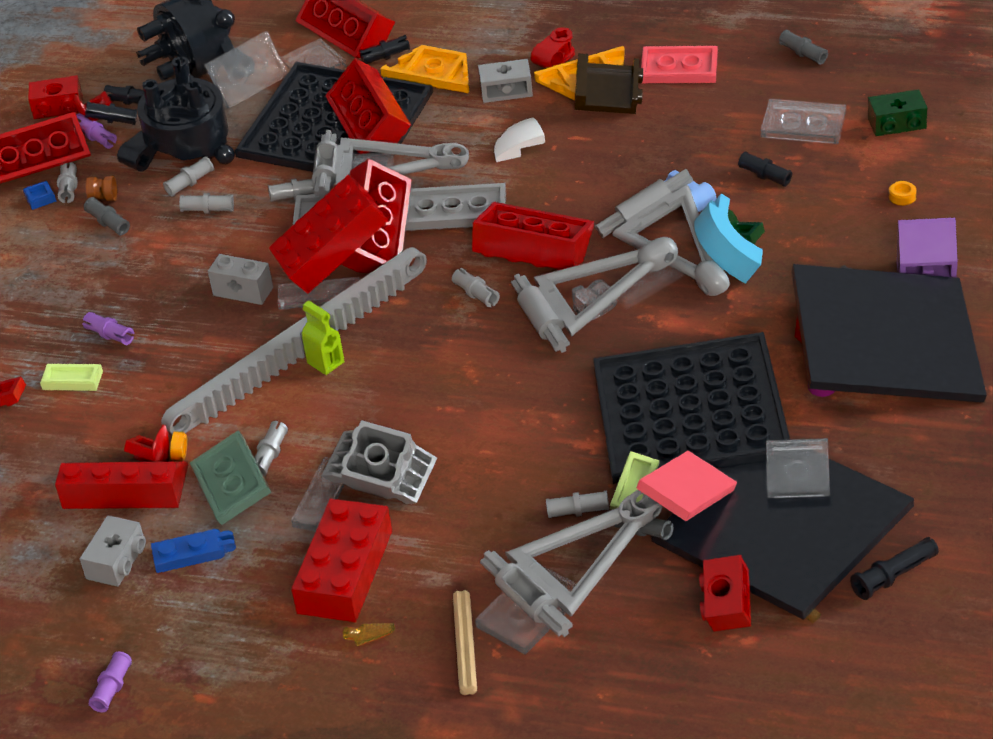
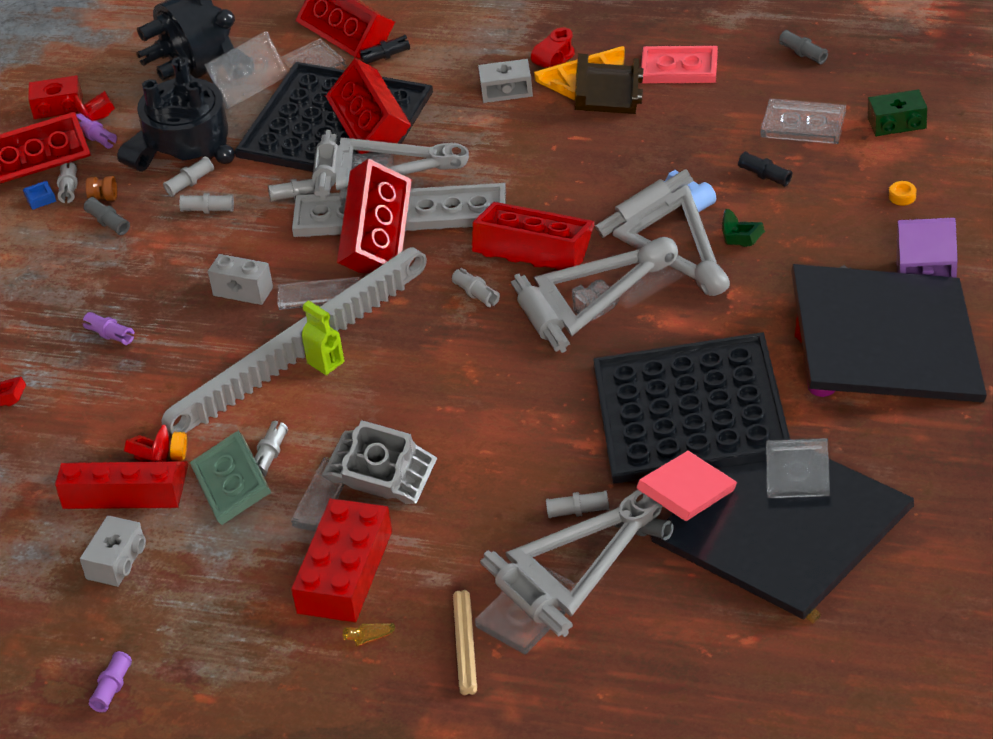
(71, 377): yellowish green tile -> none
(111, 113): black pin -> none
(126, 95): black pin -> none
(192, 549): blue hinge -> none
(328, 234): red brick -> none
(432, 67): light orange wing -> none
(518, 136): white brick -> none
(636, 467): yellowish green tile -> none
(724, 243): medium azure arch -> none
(732, 609): red brick -> none
(884, 572): black pin -> none

